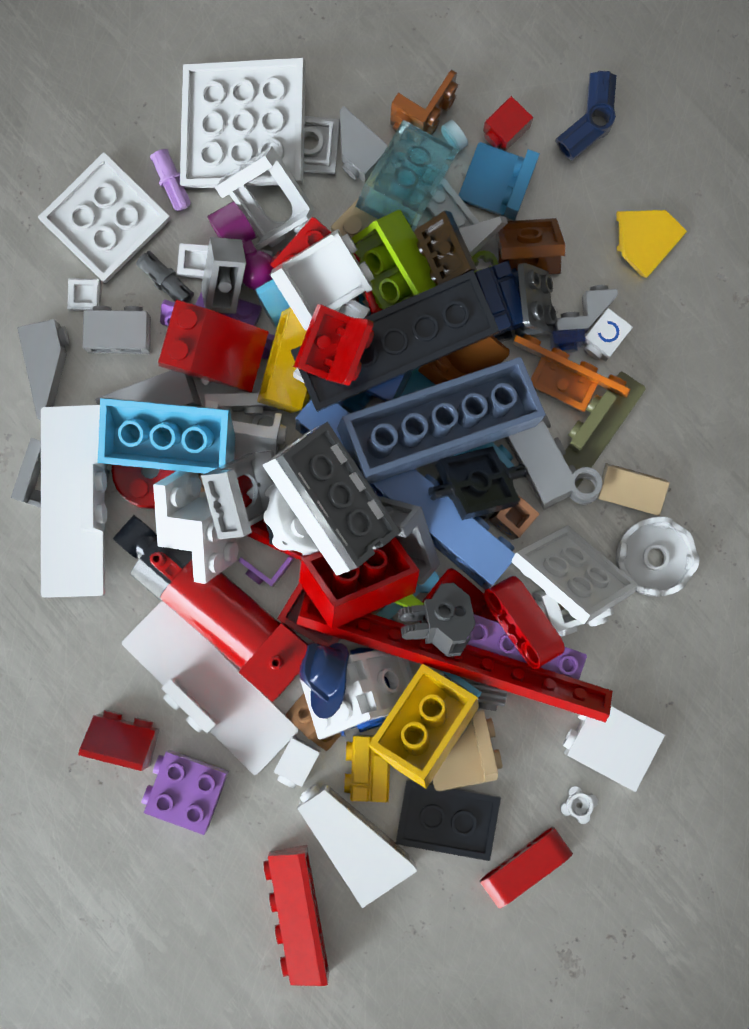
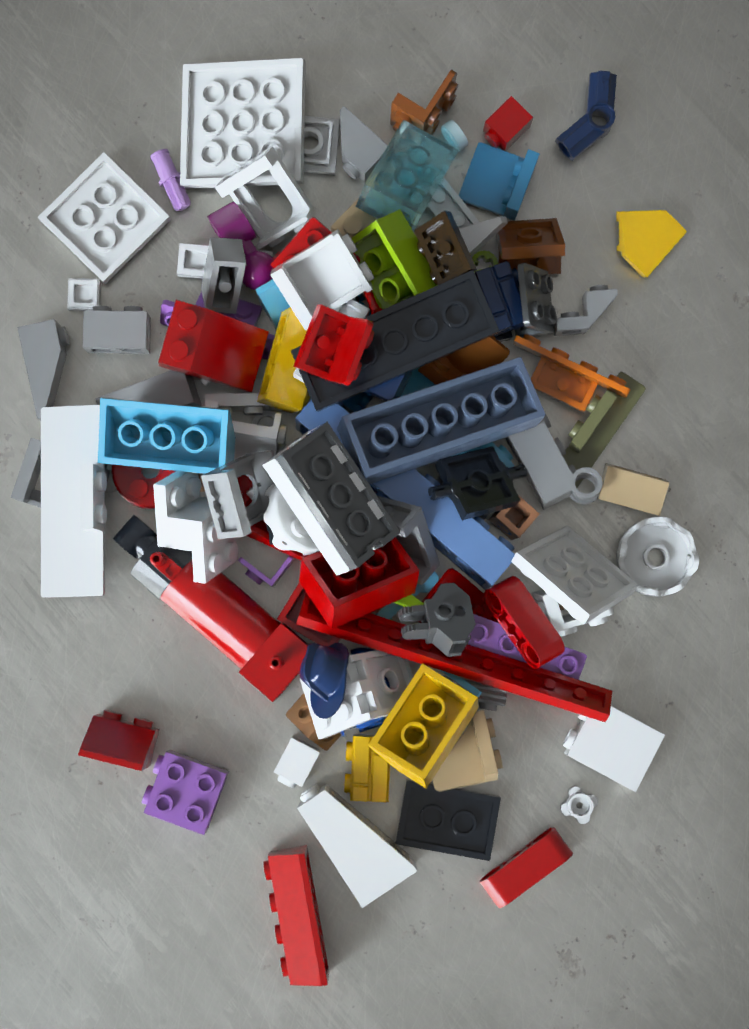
(164, 278): dark grey pin -> none
(209, 688): white bracket -> none
(567, 340): clear blue plate -> none
(606, 335): white brick -> none

